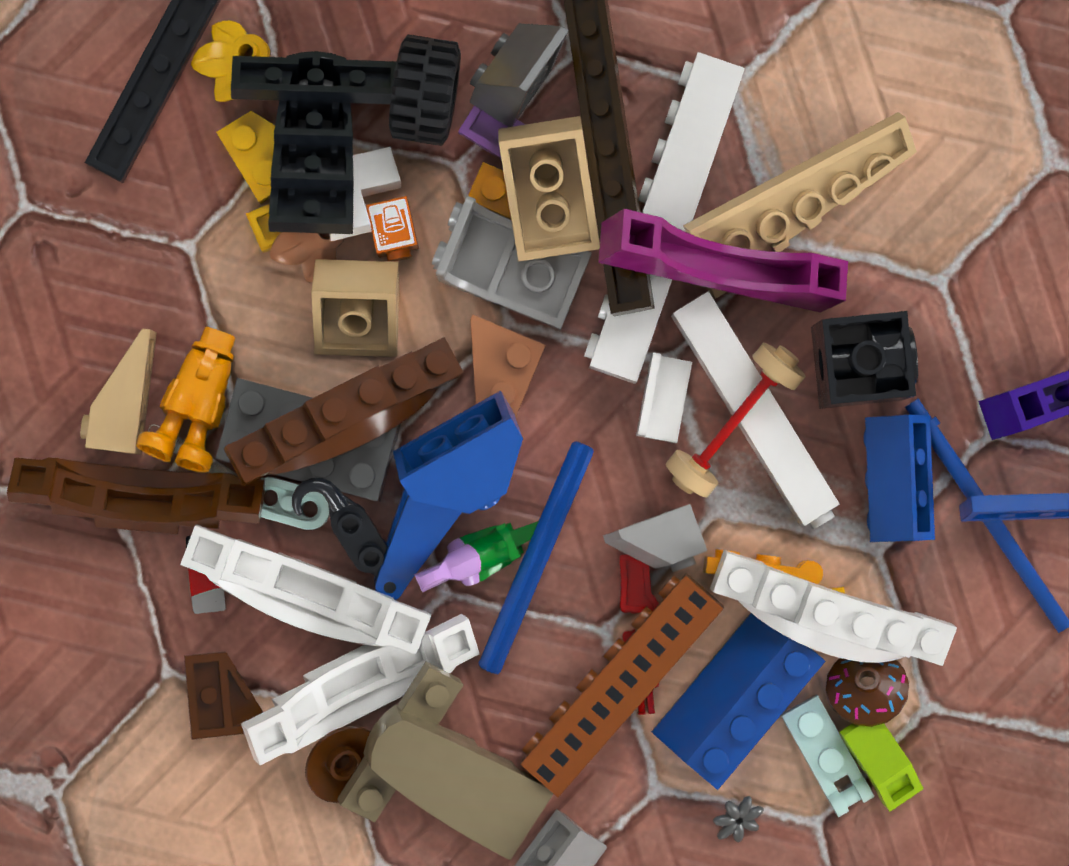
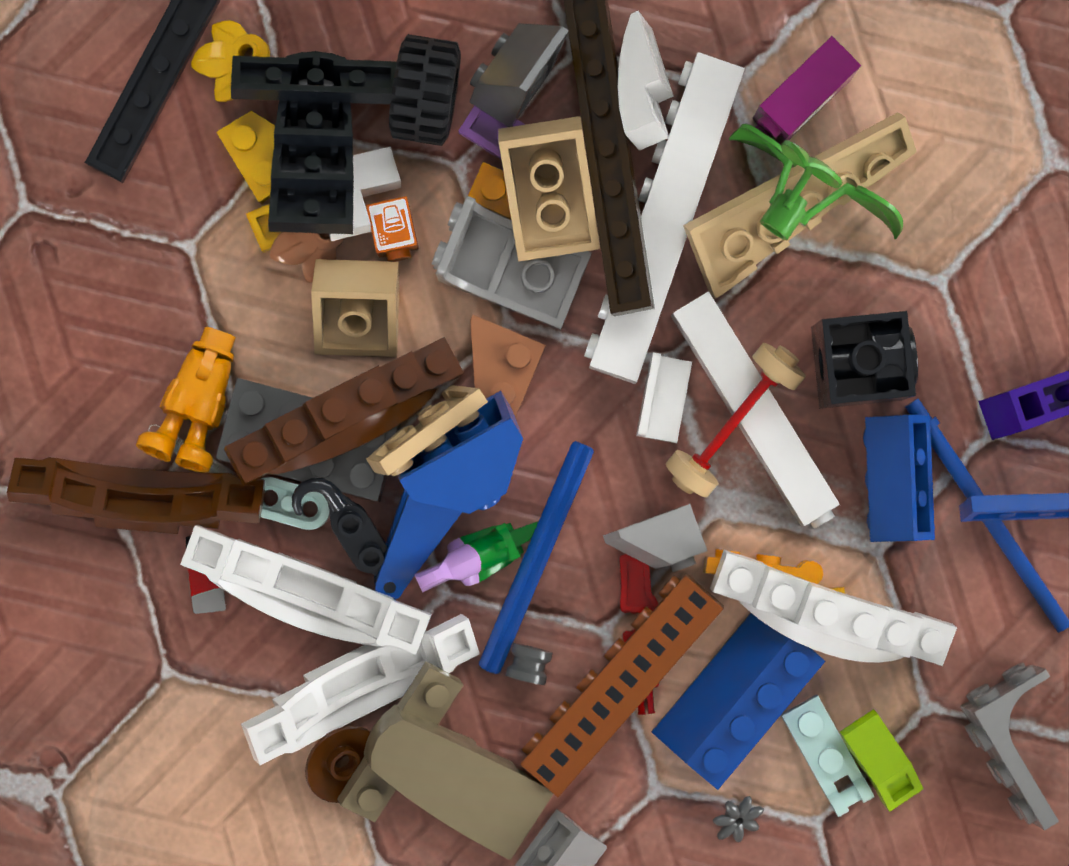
(122, 404): tan slope -> none
(217, 696): reddish brown wing -> none
(435, 421): none -> tan wing
(529, 664): none -> dark grey wheel
(642, 84): none -> white slope
(660, 249): magenta arch -> none
(788, 208): none -> bright green plant
(806, 91): none -> magenta brick
(862, 703): reddish brown dish -> none
(989, 728): none -> light grey bracket

